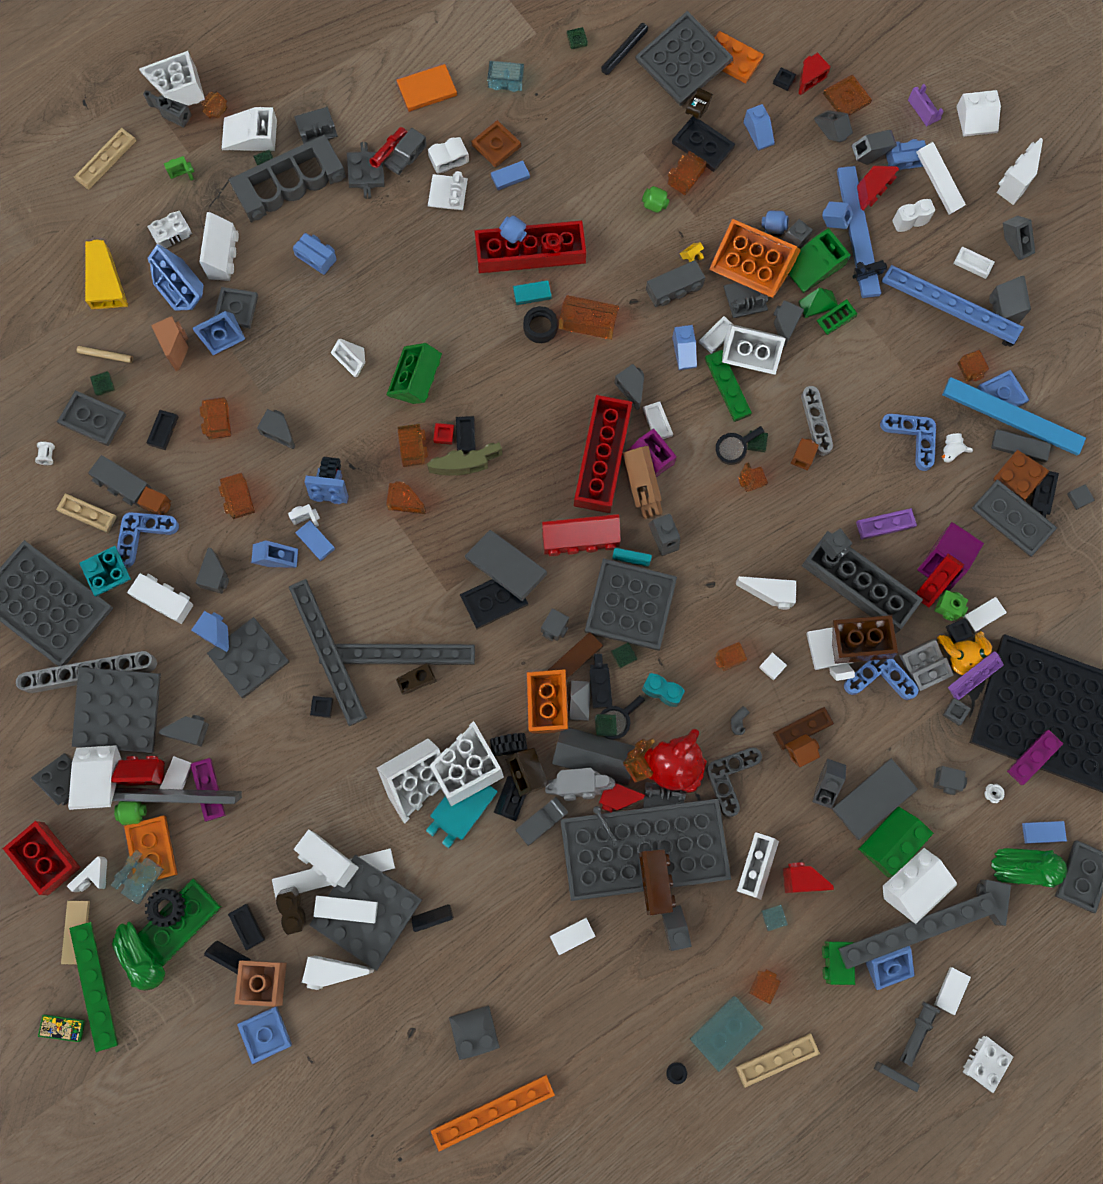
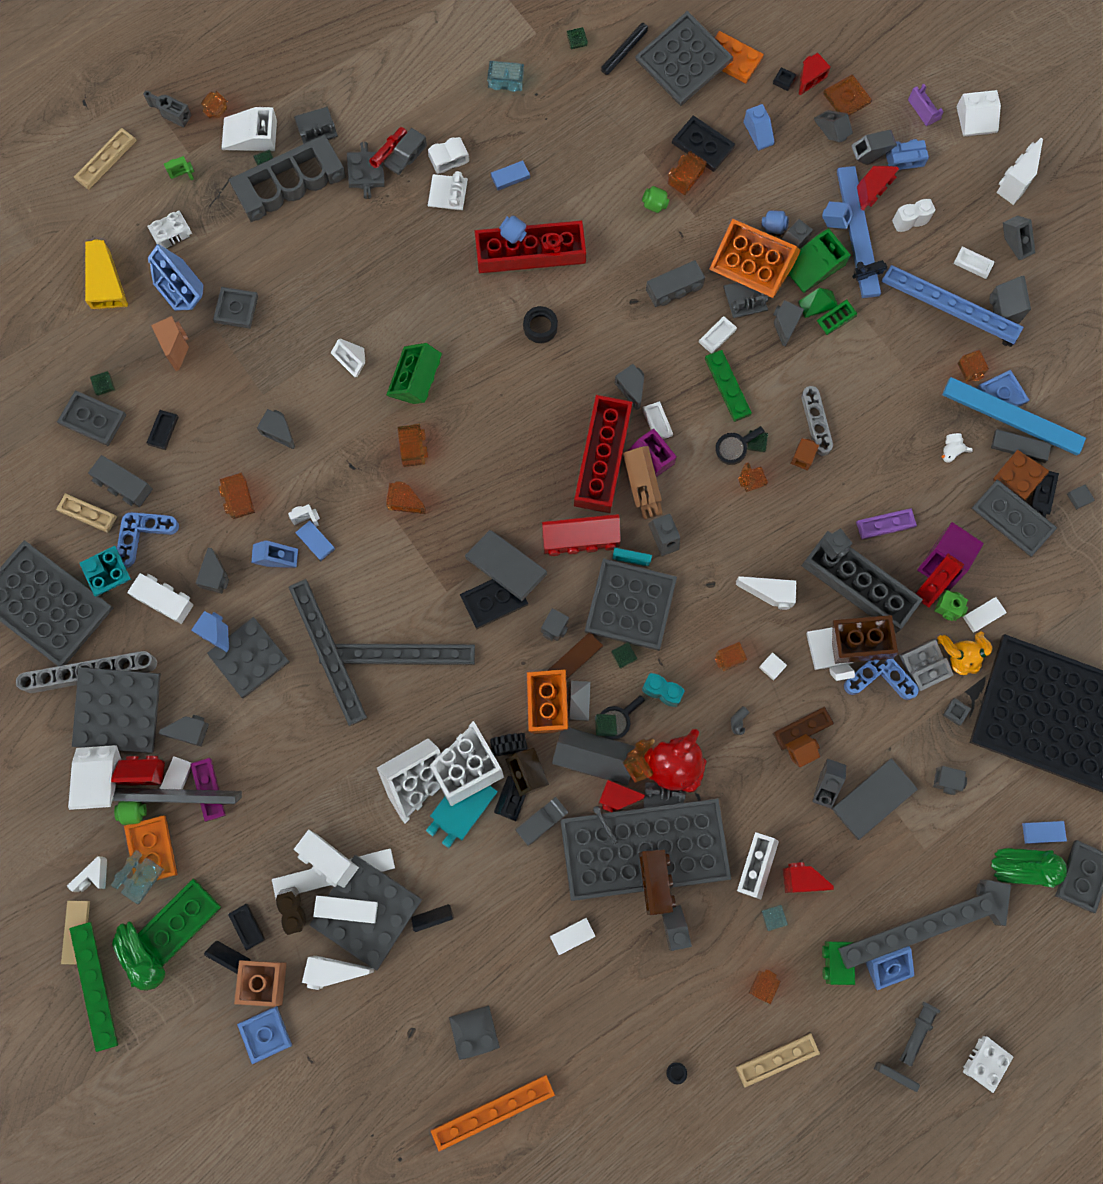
(41, 858): red brick -> none
(44, 453): white bush -> none
(55, 779): dark grey hinge -> none
(61, 1028): tile -> none
(104, 354): tan bar -> none
(154, 501): dark orange brick -> none
(174, 916): black tyre -> none
(176, 78): white wedge -> none
(216, 418): clear orange brick -> none
(218, 248): white slope -> none
(219, 332): medium blue slope -> none
(315, 253): medium blue brick -> none
(321, 707): black plate -> none
(327, 483): medium blue plate -> none
(416, 679): dark brown leg -> none
(426, 87): orange tile -> none
(443, 433): red plate -> none
(457, 464): olive slope -> none
(465, 433): black tile -> none
(496, 143): dark orange plate -> none
(532, 292): teal tile -> none
(579, 783): light grey hinge -> none
(588, 317): clear orange slope -> none
(600, 683): black hinge -> none
(685, 347): medium blue slope -> none
(692, 251): yellow tile -> none
(699, 103): dark brown leg -> none
(723, 777): dark grey beam -> none
(726, 1033): clear light blue tile -> none
(752, 349): white slope -> none
(895, 841): green slope -> none
(919, 886): white slope -> none
(921, 434): medium blue beam -> none
(940, 178): white tile -> none
(952, 991): white tile -> none
(959, 631): black plate -> none
(976, 676): medium lavender tile -> none
(997, 789): white plate -> none
(1034, 757): magenta plate -> none

